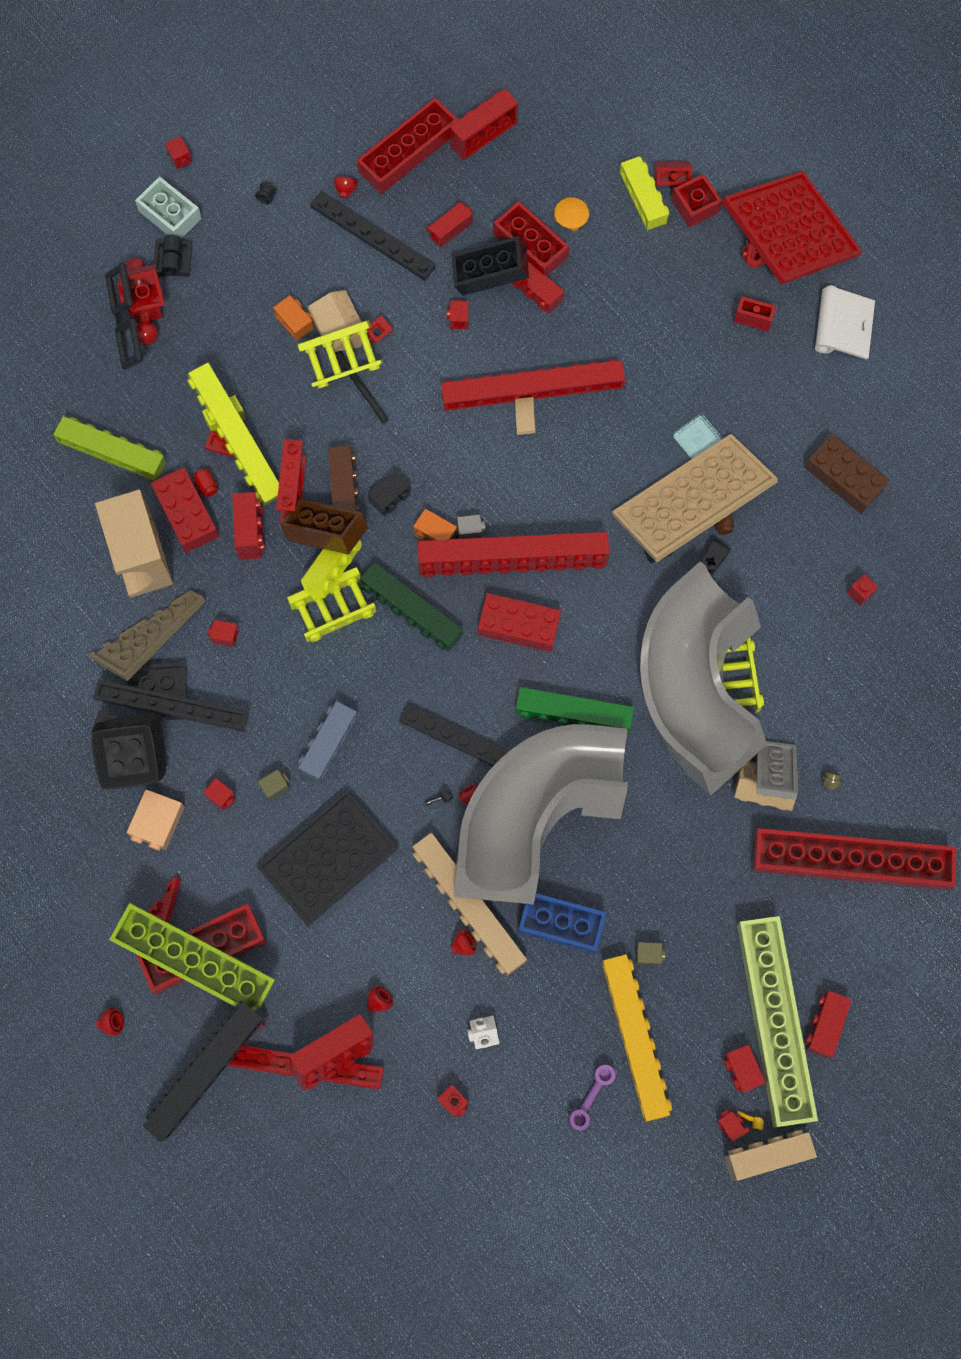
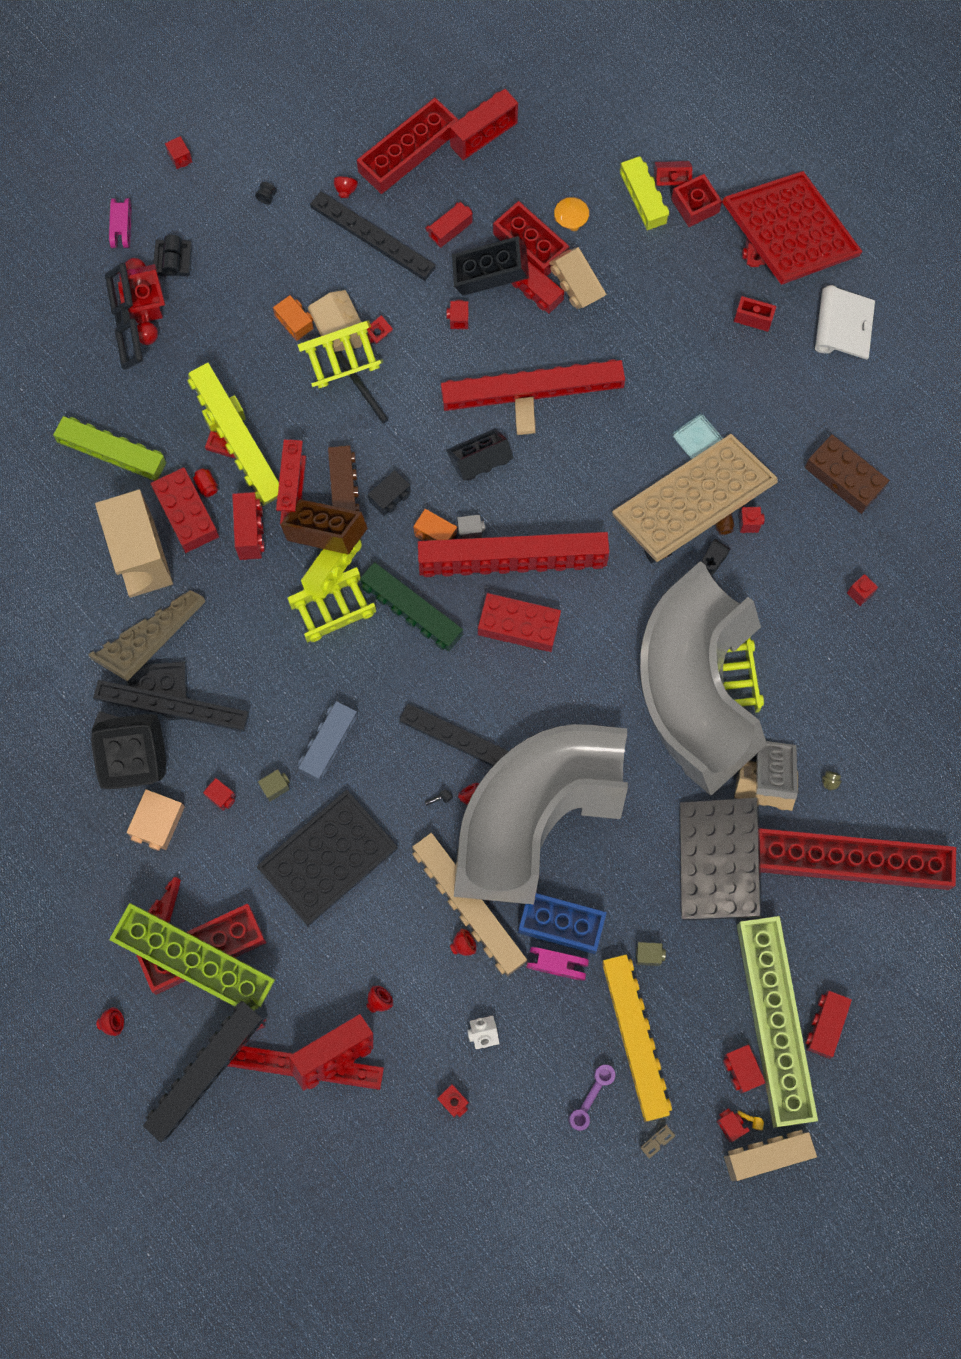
(120, 222): none -> dark pink piece
(168, 208): light aqua brick -> none
(223, 633): red brick -> none
(480, 454): none -> black slope
(558, 963): none -> dark pink piece
(572, 709): green brick -> none
(577, 278): none -> tan slope
(654, 1144): none -> dark tan piece
(720, 859): none -> plate
(751, 519): none -> red brick

